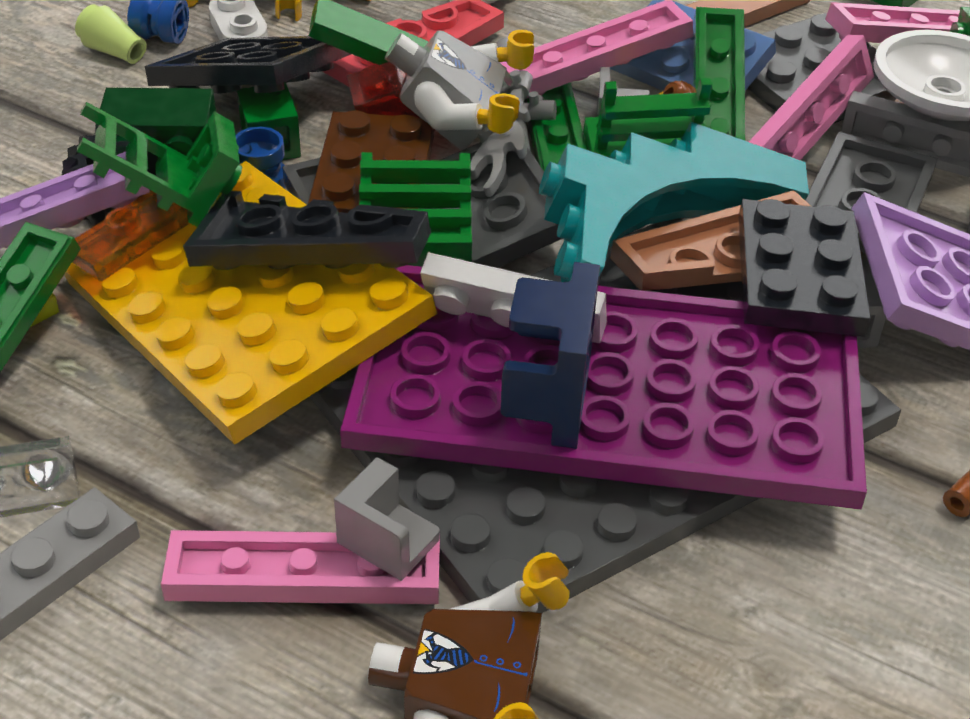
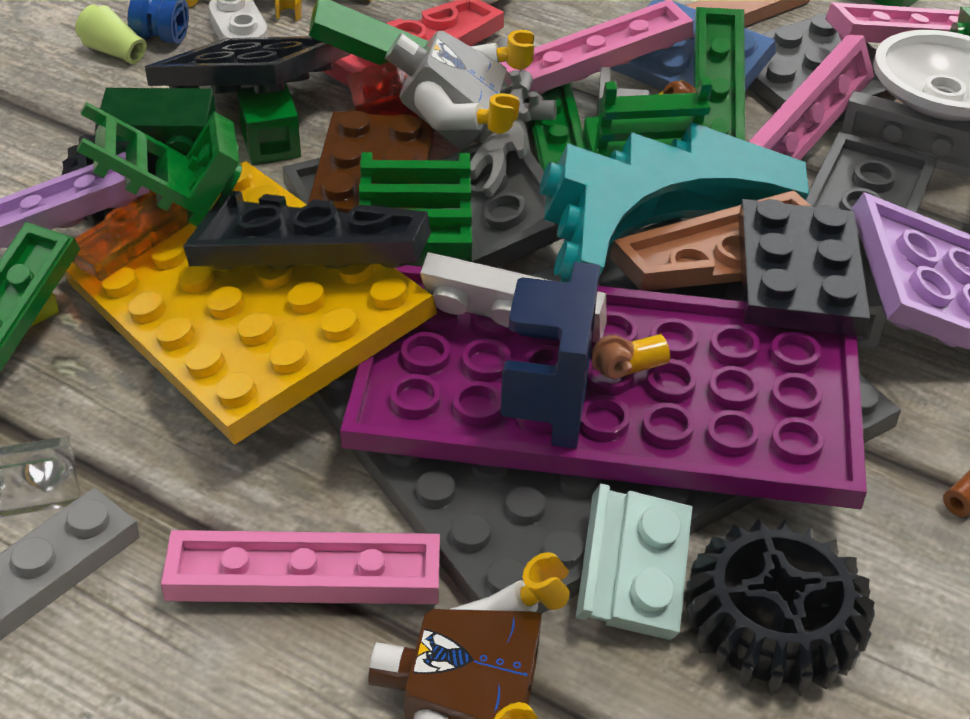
(264, 151): blue wheel -> none
(378, 526): light grey panel -> none
(620, 357): none -> arm
(635, 562): none -> light aqua plate
(783, 592): none -> black gear

